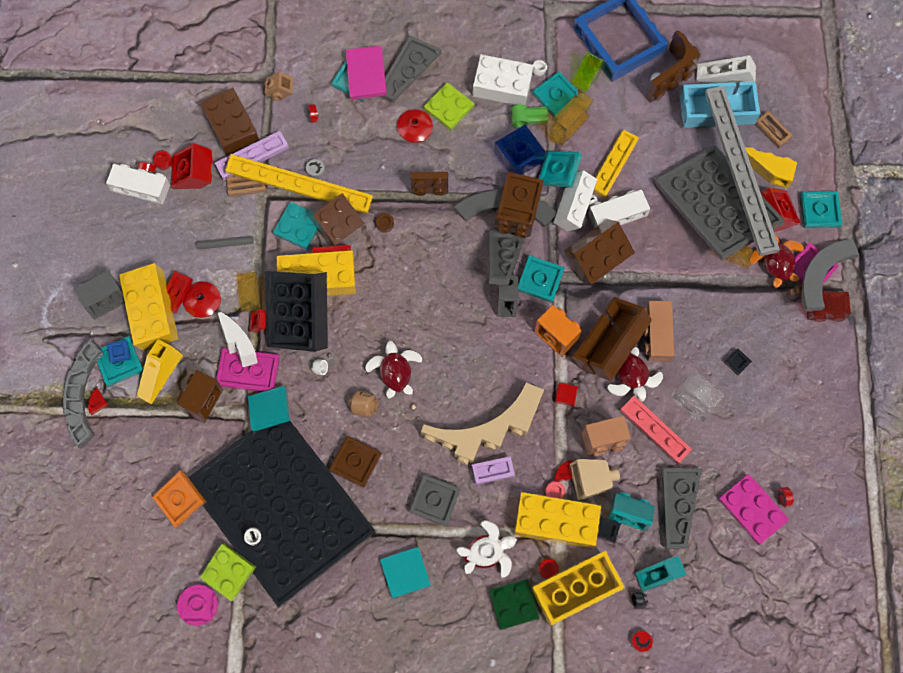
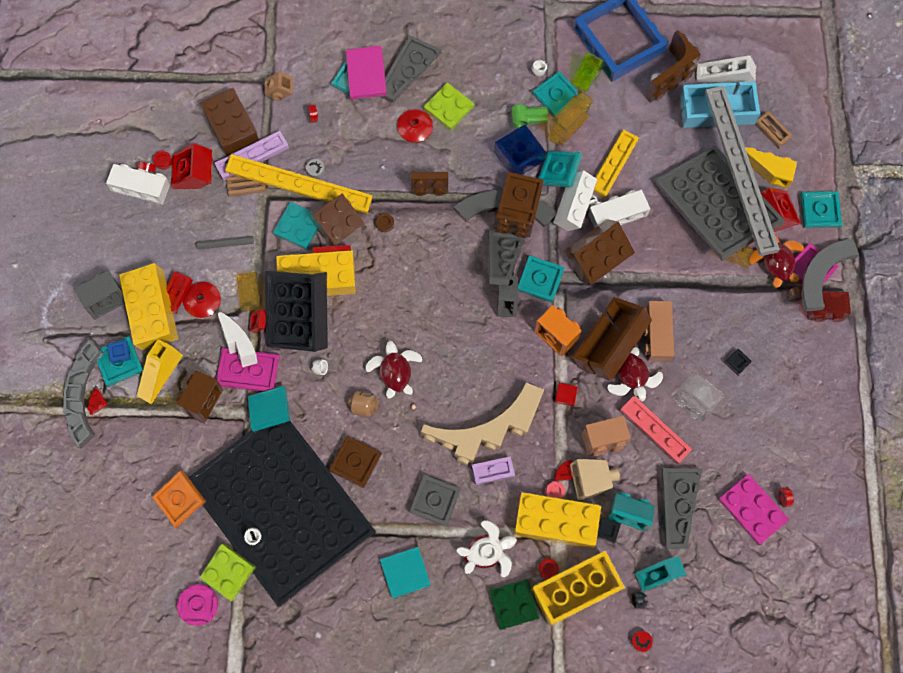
(502, 80): white brick -> none

